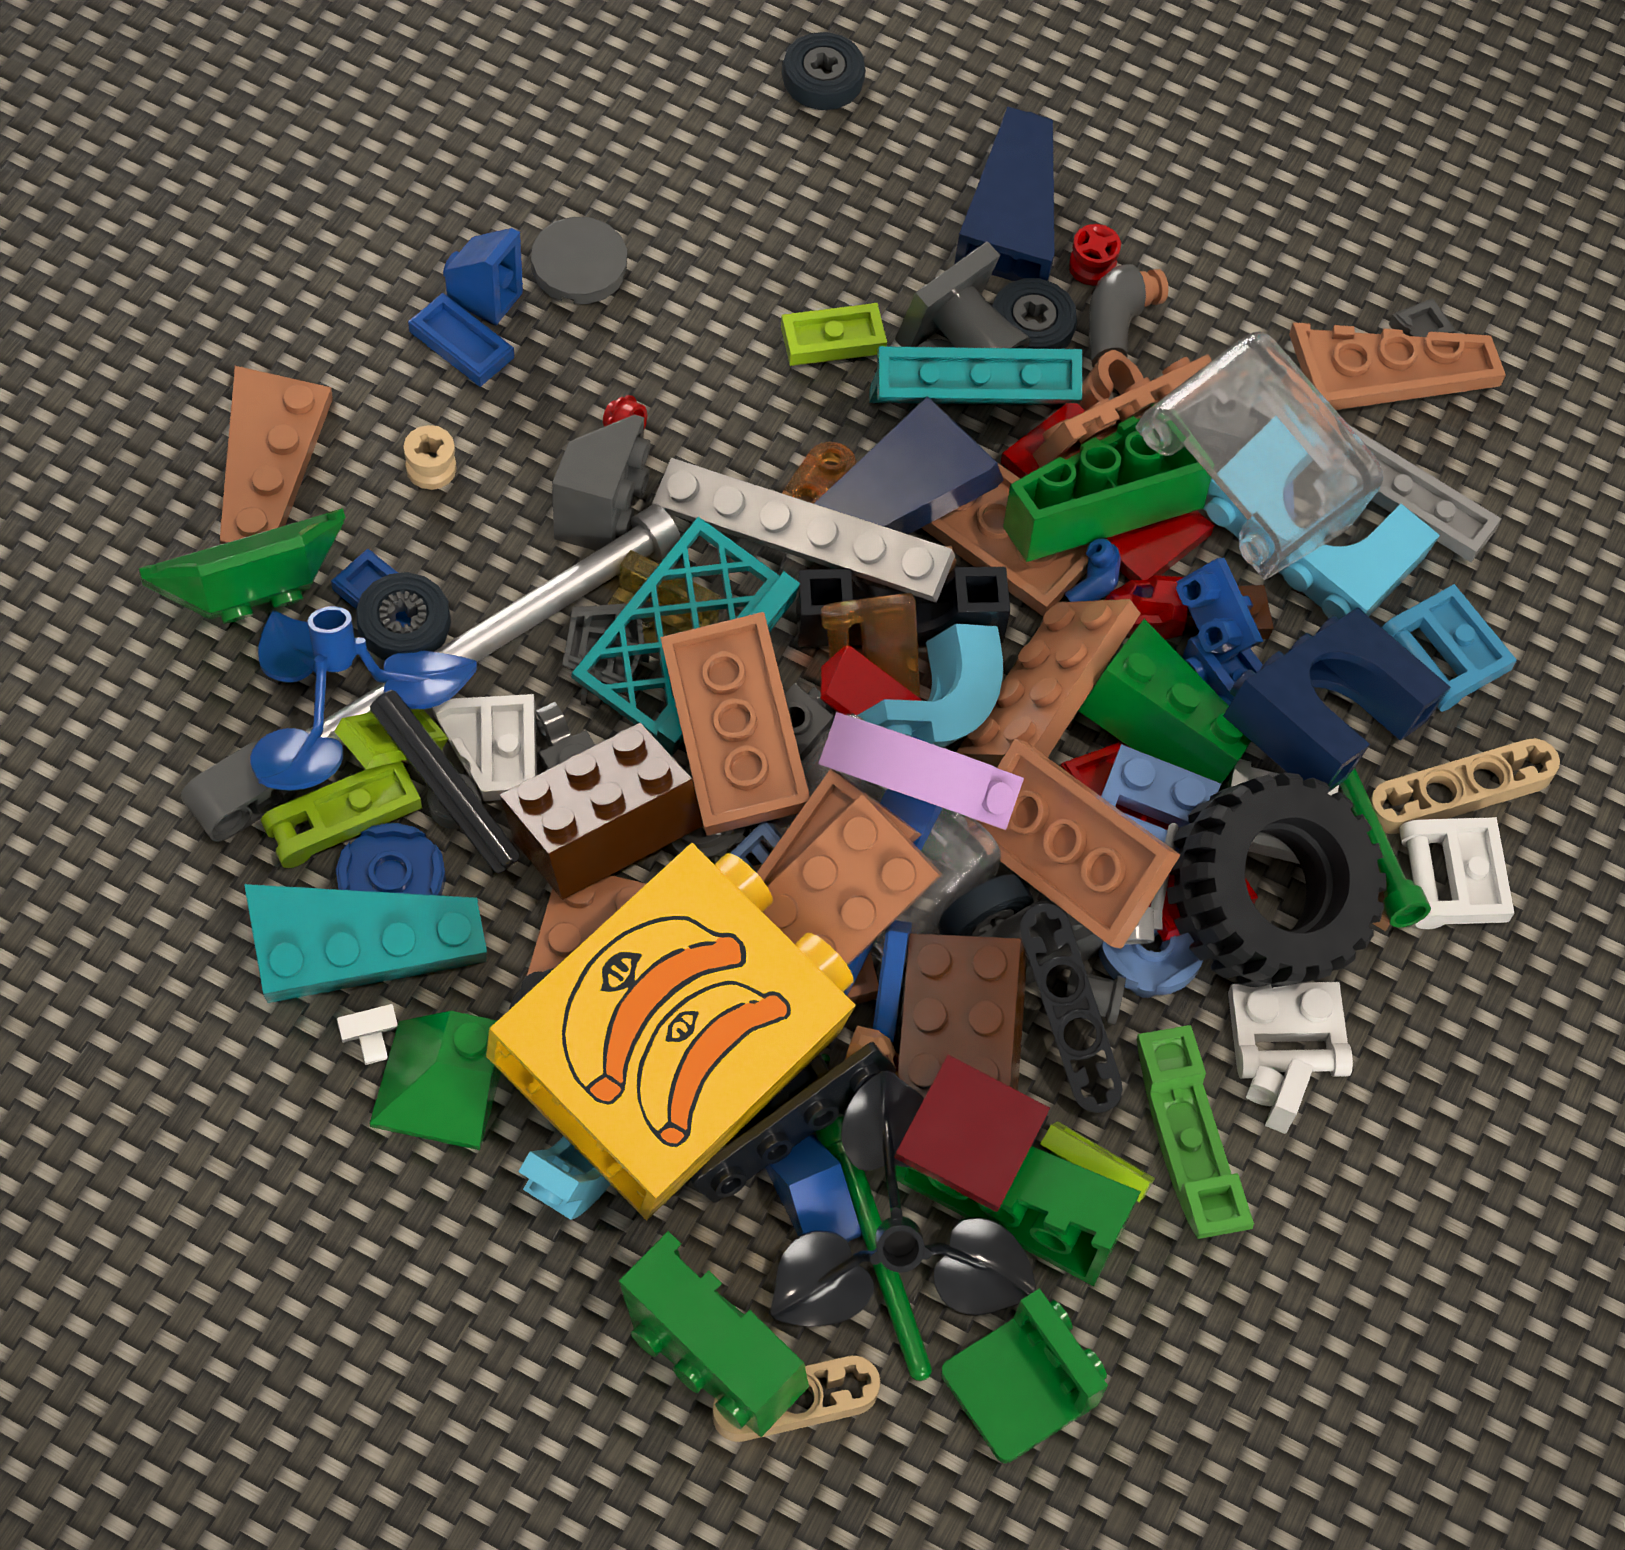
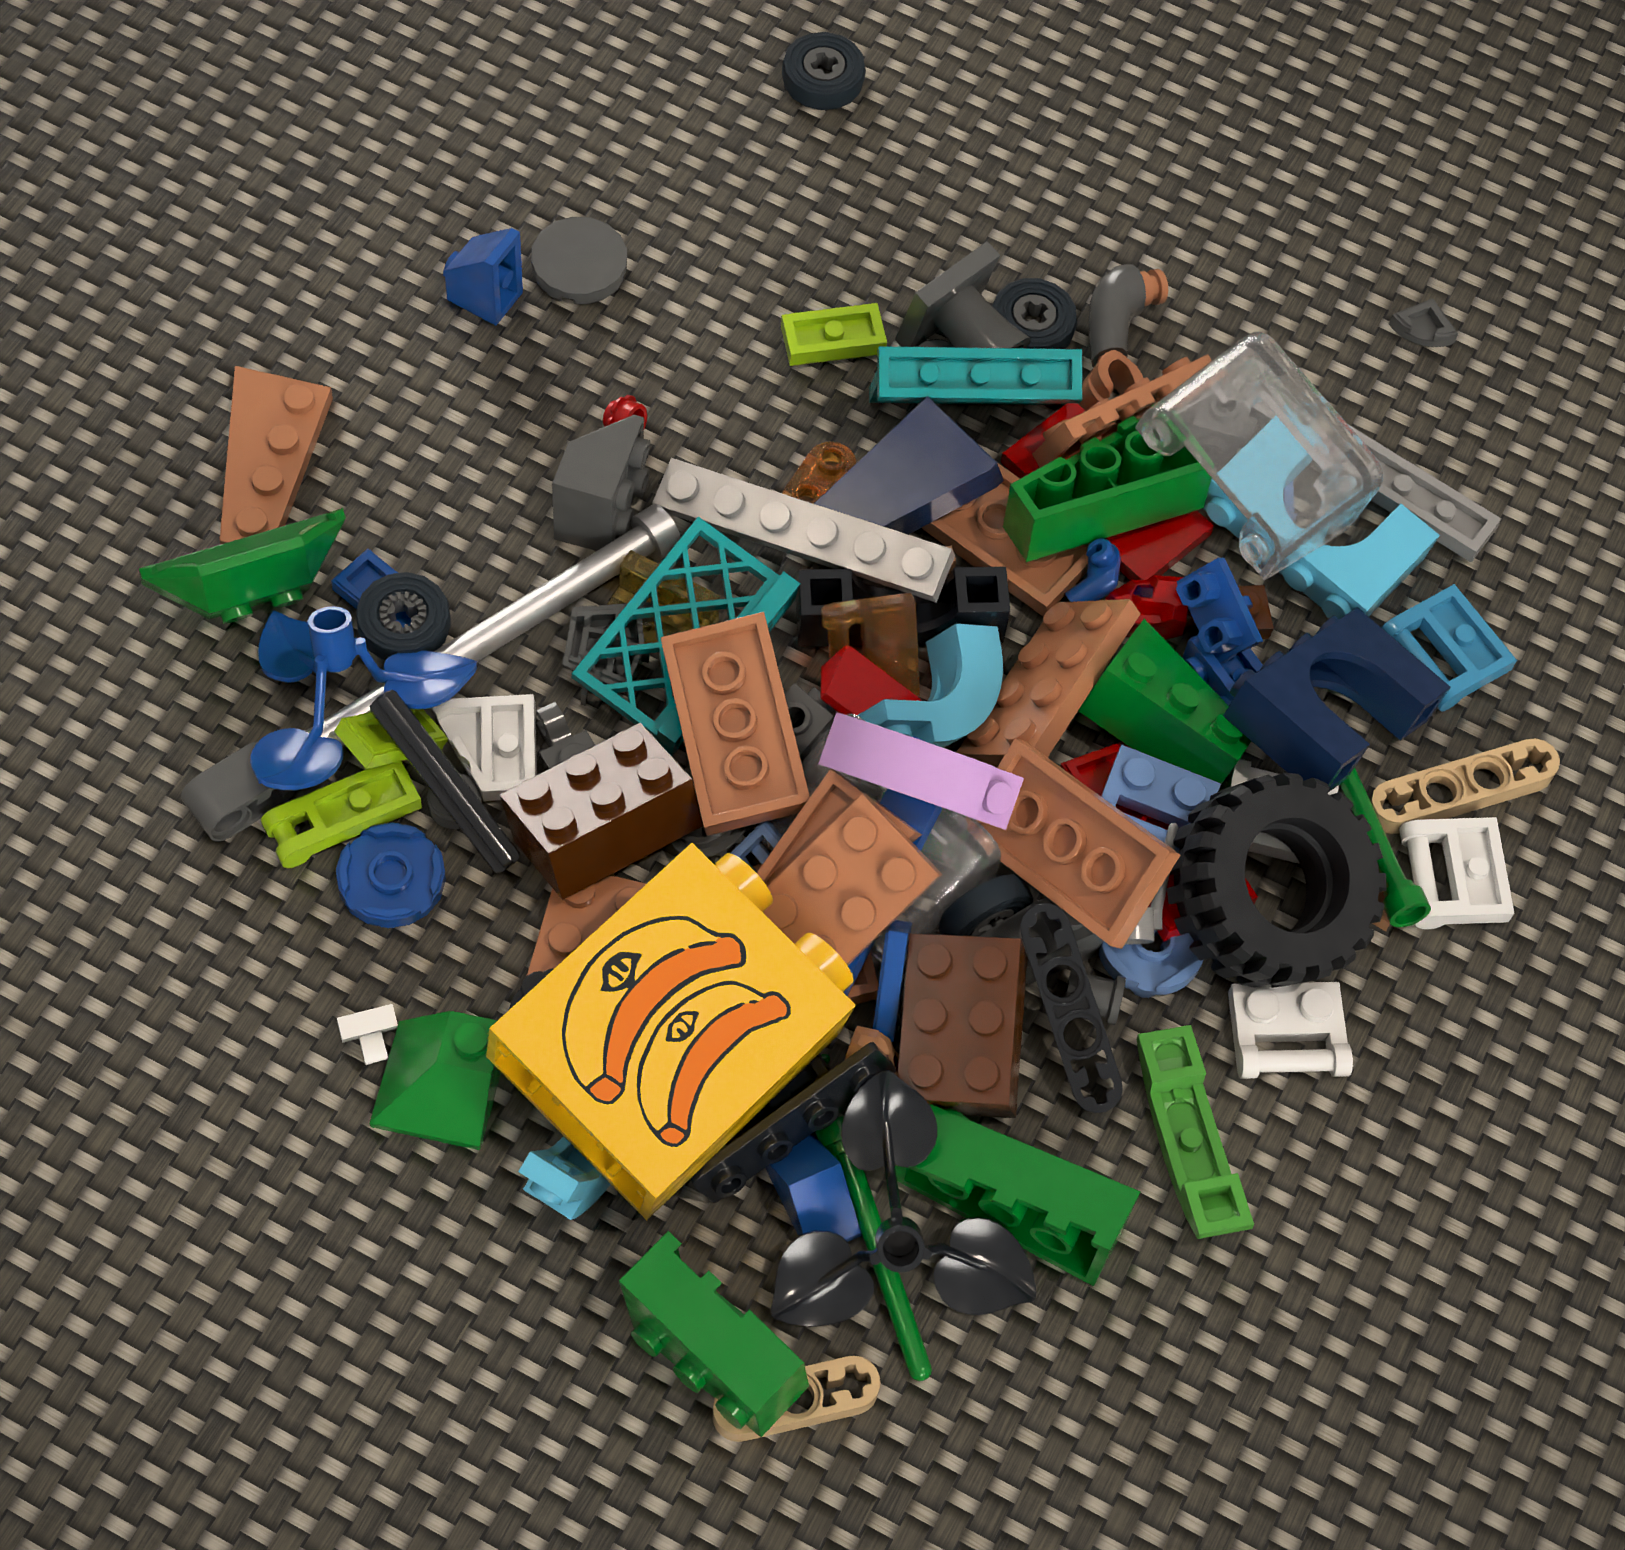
(349, 938): teal wedge -> none
(426, 470): tan wheel -> none
(461, 339): blue tile -> none
(972, 1133): dark red tile -> none
(1015, 200): dark blue slope -> none
(1026, 1378): green bracket -> none
(1085, 1153): lime plate -> none
(1102, 246): red wheel -> none
(1280, 1092): white tile -> none
(1392, 366): nougat wing -> none

